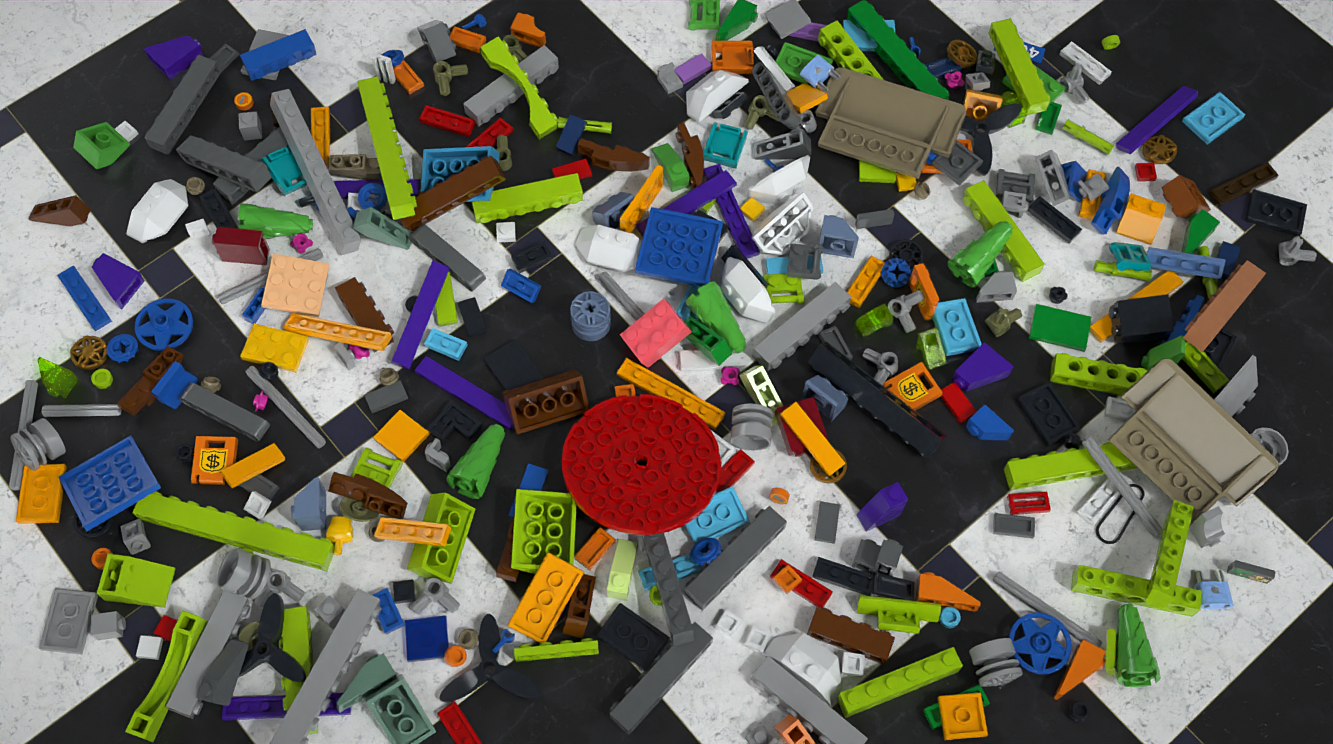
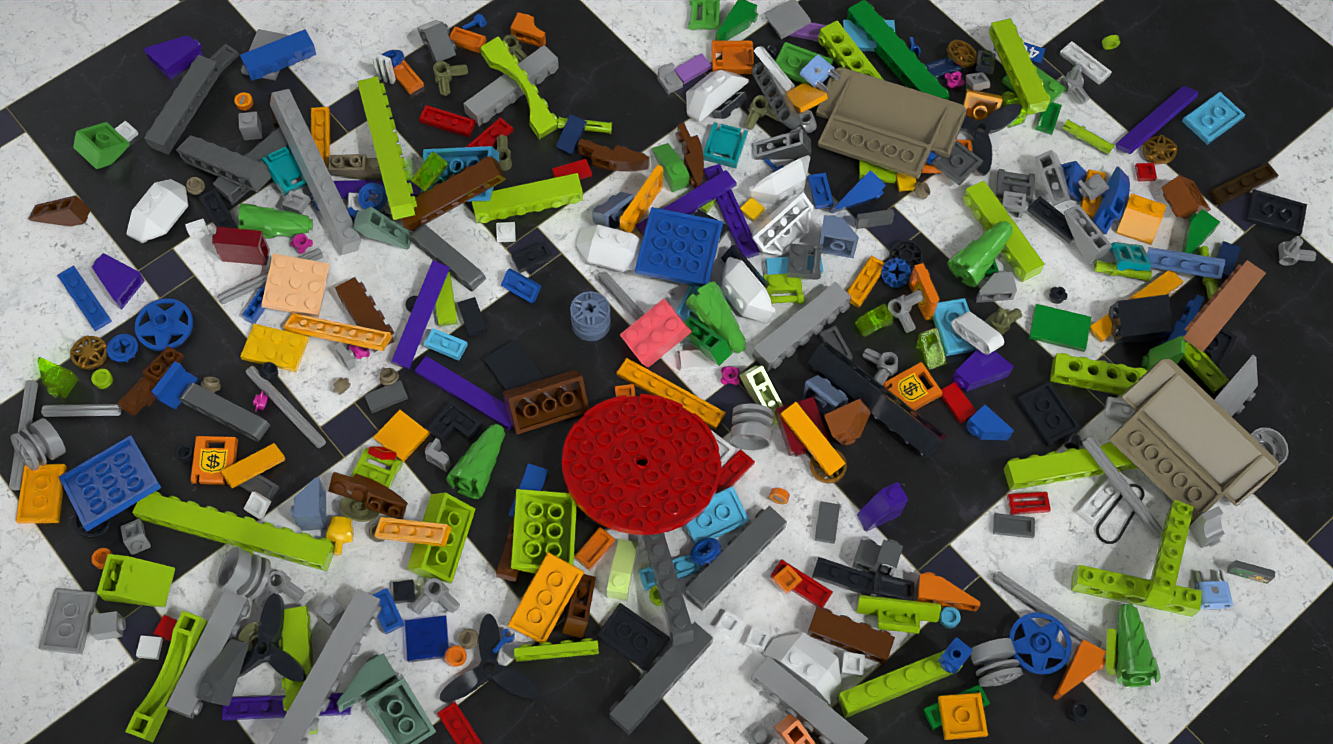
(295, 202): none -> light grey bracket
(341, 385): none -> dark tan plate
(382, 453): none -> red tile
(429, 171): none -> clear neon green slope
(820, 191): none -> blue plate
(848, 421): none -> dark orange slope
(864, 191): none -> blue slope
(954, 656): none -> blue brick
(977, 333): none -> white beam
(1087, 236): none -> light grey slope

